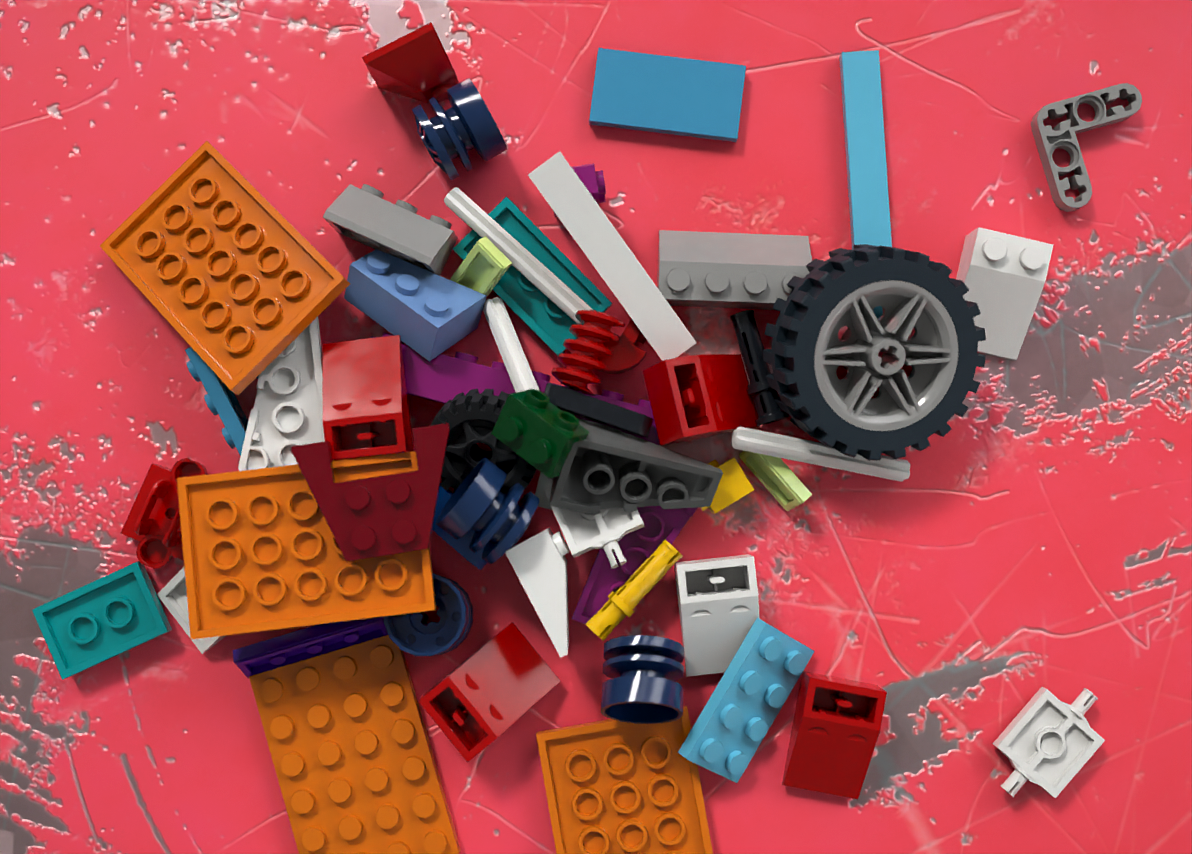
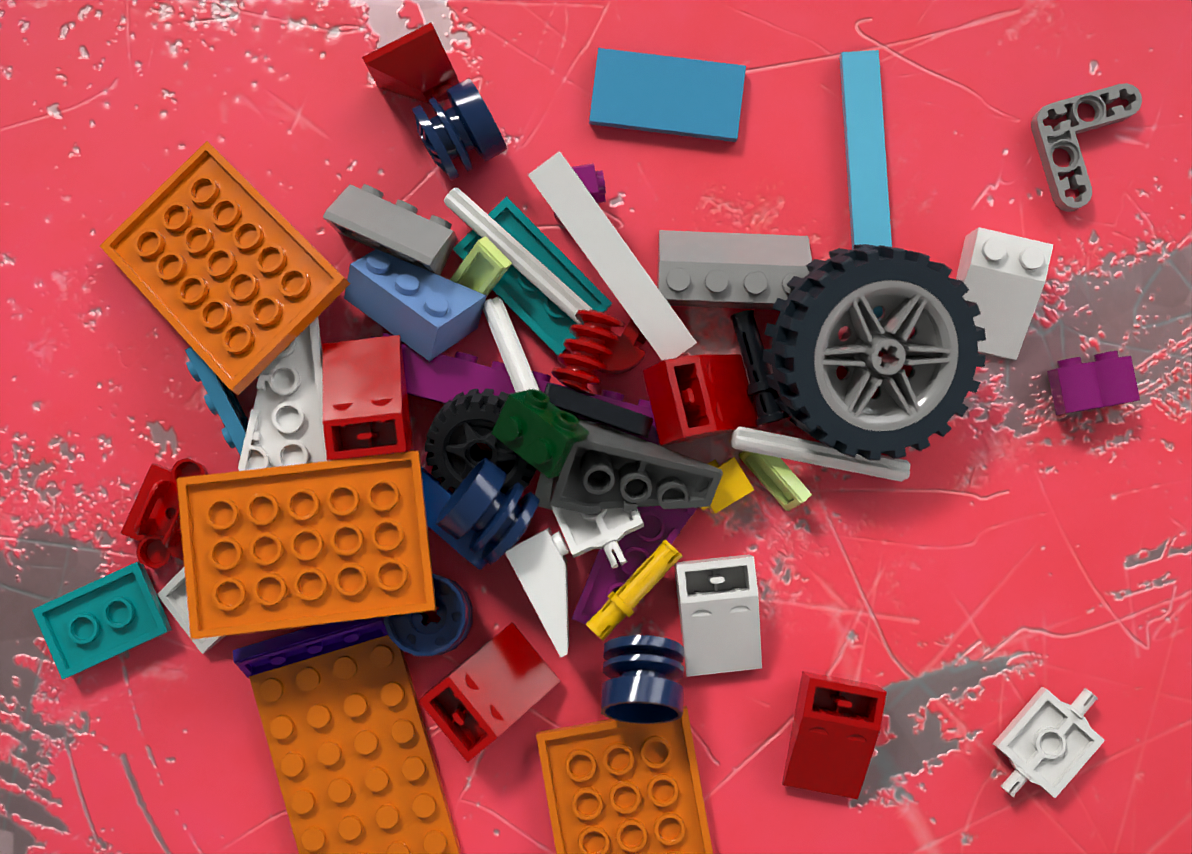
(378, 512): dark red wing -> none
(746, 701): medium azure plate -> none
(1093, 384): none -> magenta brick

